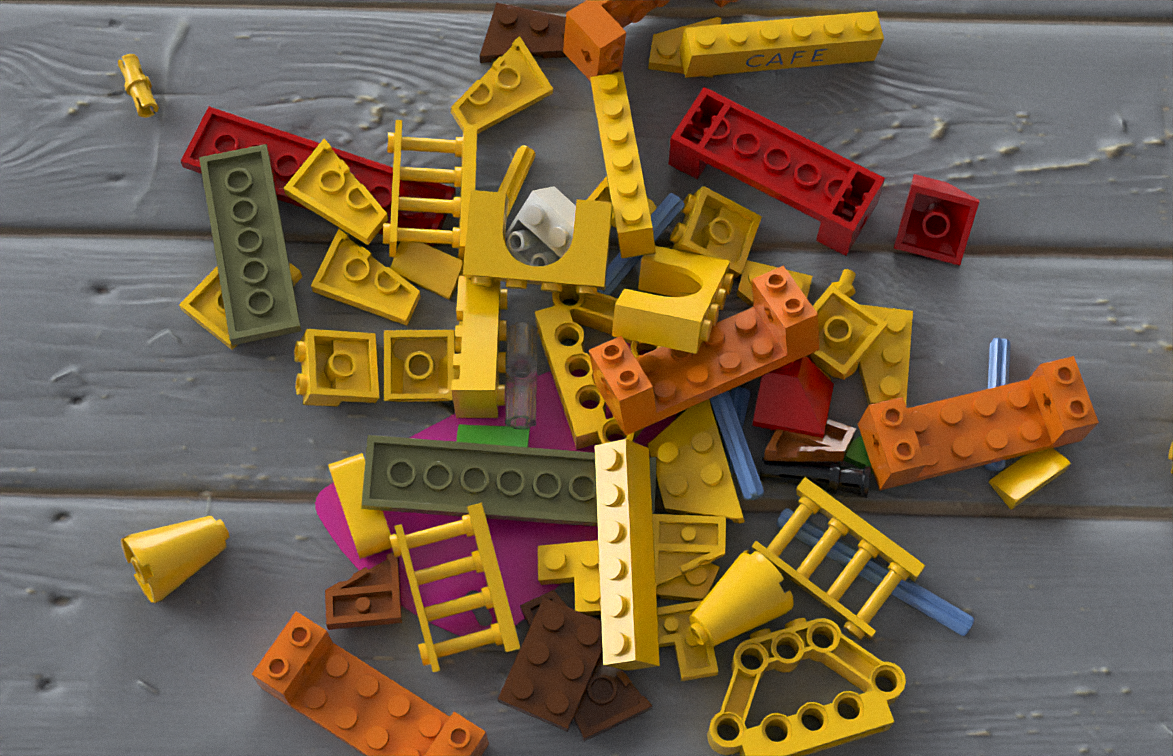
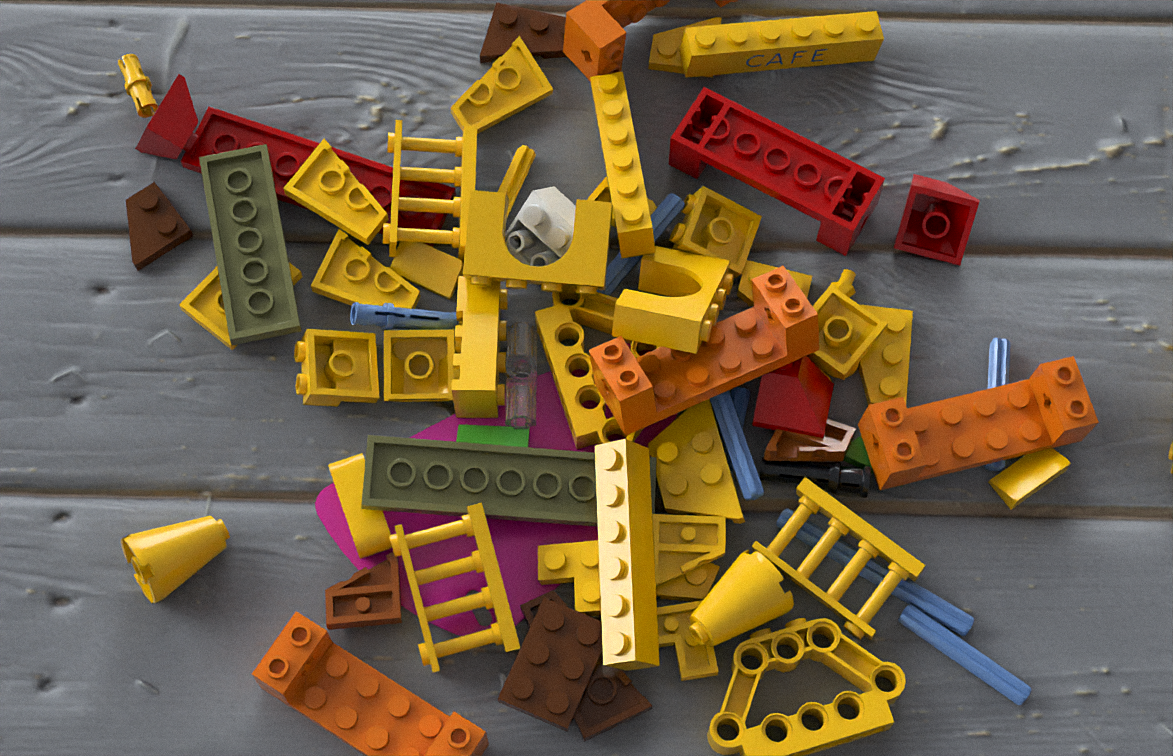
(153, 226): none -> reddish brown wing
(172, 124): none -> red slope
(403, 318): none -> medium blue pin
(965, 654): none -> medium blue axle

